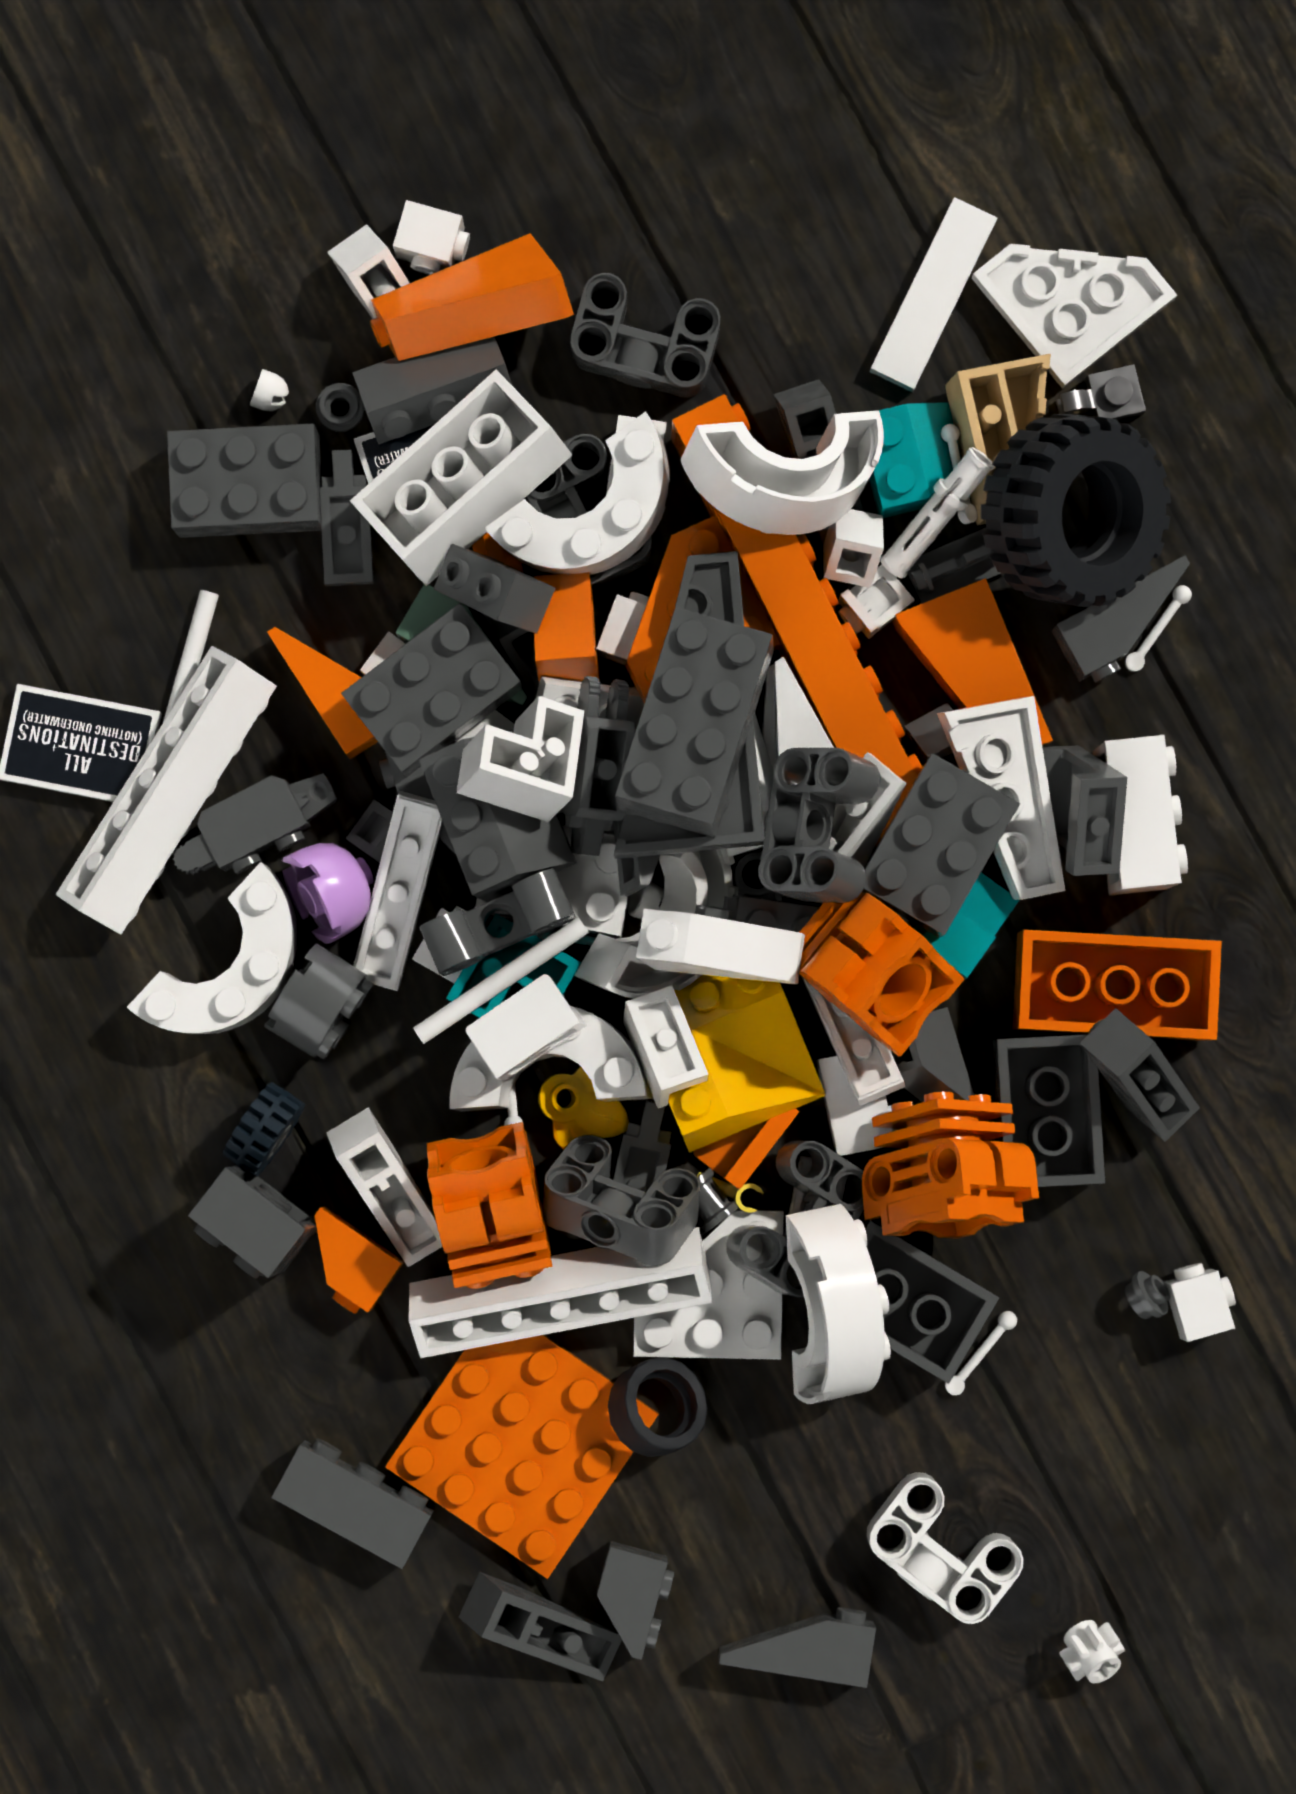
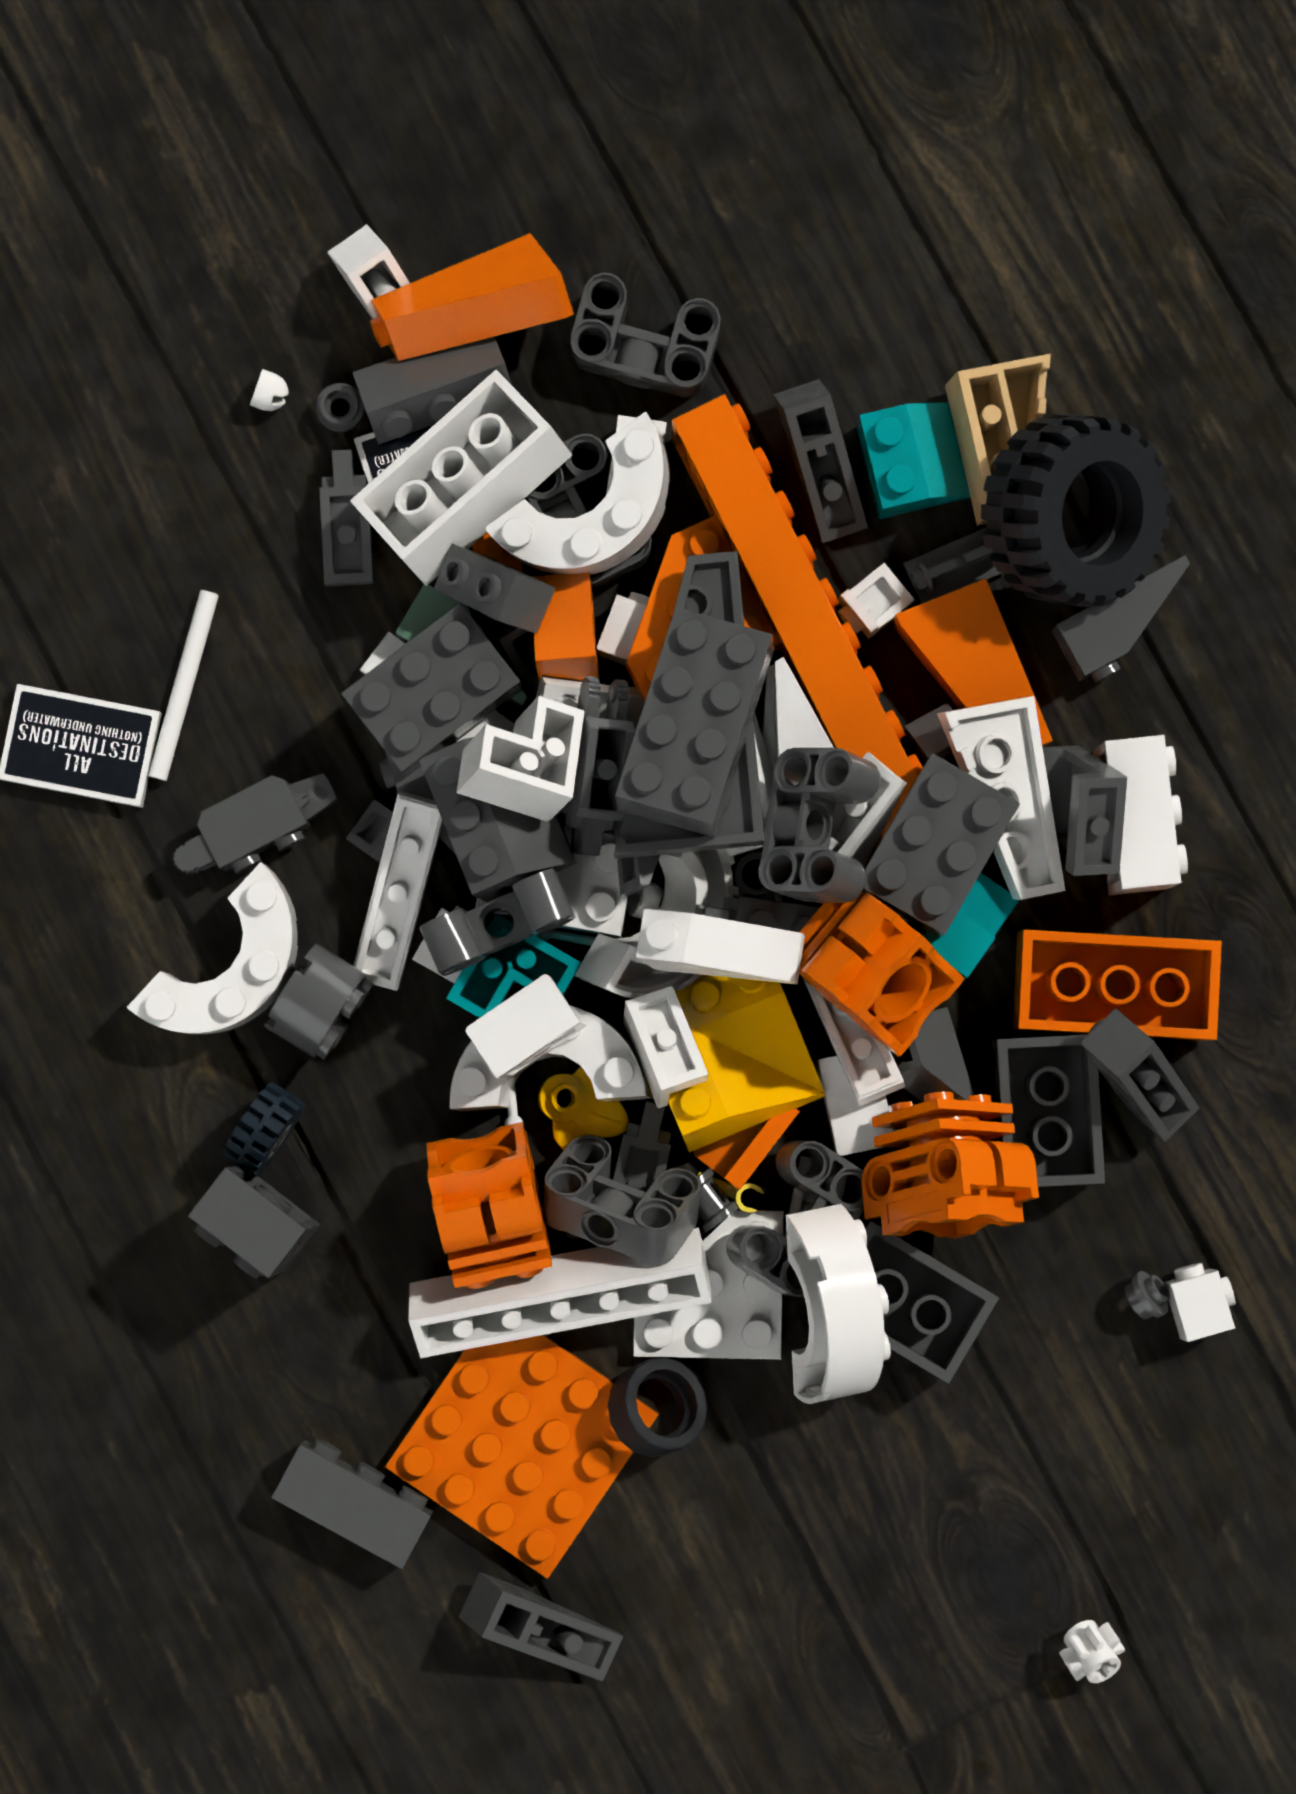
(166, 790): white brick -> none
(245, 480): dark grey brick -> none
(323, 684): orange slope -> none
(329, 887): lavender cylinder -> none
(354, 1262): orange slope -> none
(386, 1186): white slope -> none
(430, 238): white brick -> none
(500, 980): white bar -> none
(630, 1591): dark grey slope -> none
(783, 492): white brick -> none
(815, 1648): dark grey slope -> none
(854, 548): white brick -> none
(930, 1566): white beam -> none
(933, 294): white tile -> none
(949, 497): white pin -> none
(950, 434): white hinge -> none
(1006, 1321): white hinge -> none
(1072, 302): white plate -> none
(1108, 395): flat silver plate -> none
(1135, 660): white hinge -> none

